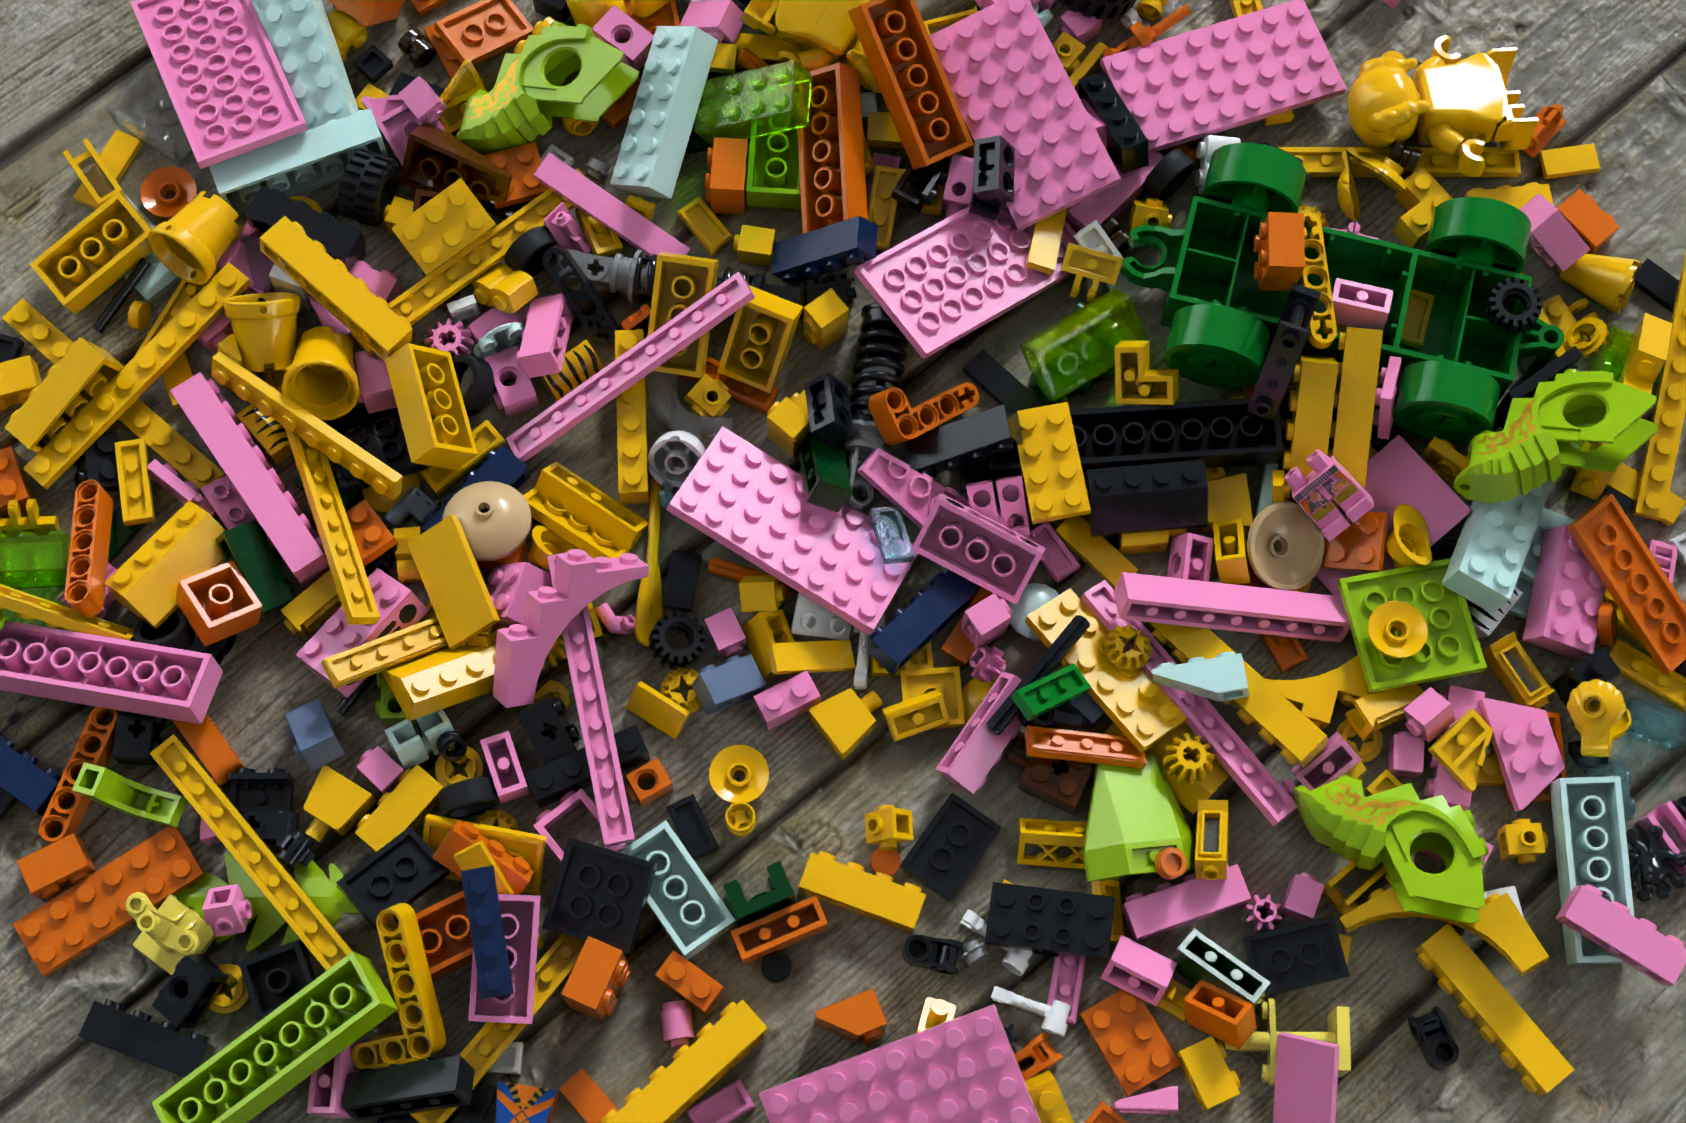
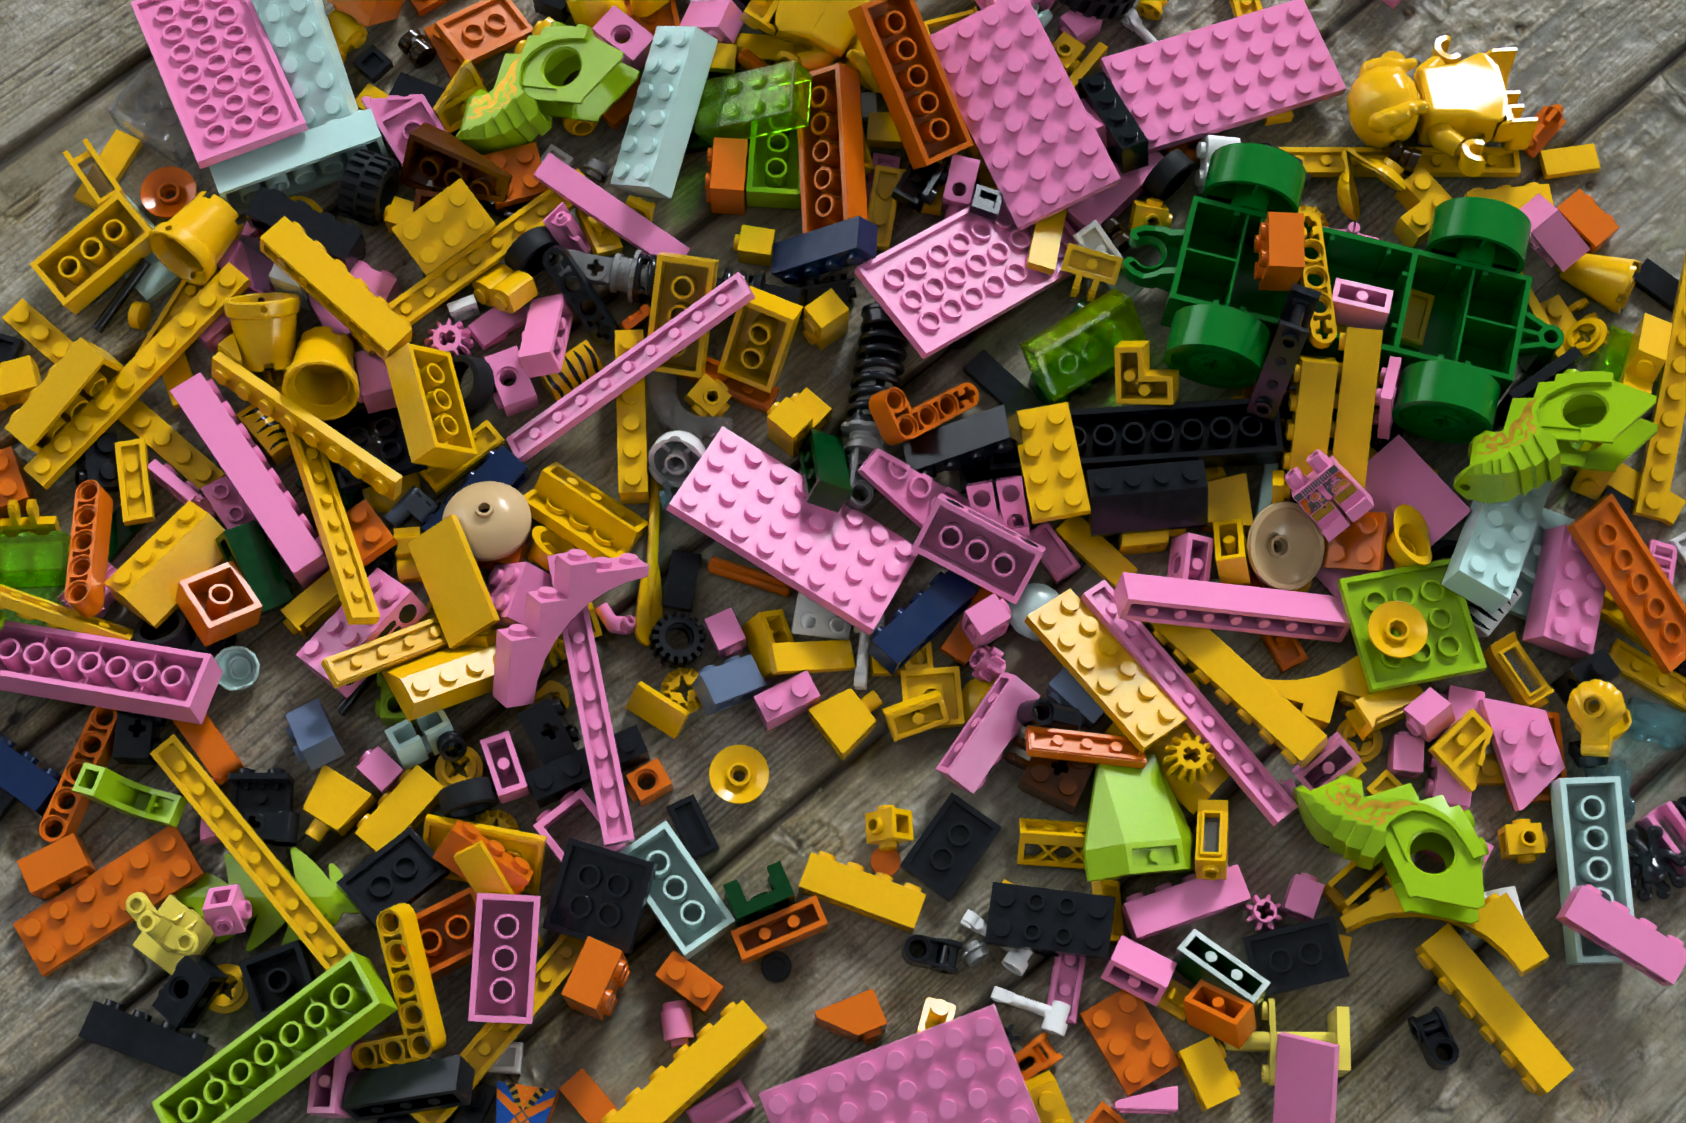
(238, 666): none -> light aqua hair
(295, 849): black gear -> none
(422, 101): bright pink brick -> none
(487, 932): dark blue brick -> none
(499, 339): light aqua dish -> none
(705, 226): yellow tile -> none
(738, 814): yellow wheel -> none
(761, 593): yellow brick -> none
(829, 409): black brick -> none
(891, 534): clear light blue plate -> none
(994, 170): black brick -> none
(1041, 669): black axle -> none
(1050, 692): green hinge -> none
(1135, 657): yellow gear -> none
(1148, 35): orange piece -> none
(1170, 863): orange tile -> none
(1211, 678): light aqua slope -> none
(1445, 459): yellow plate -> none
(1522, 293): black tyre -> none
(1607, 624): orange tile -> none

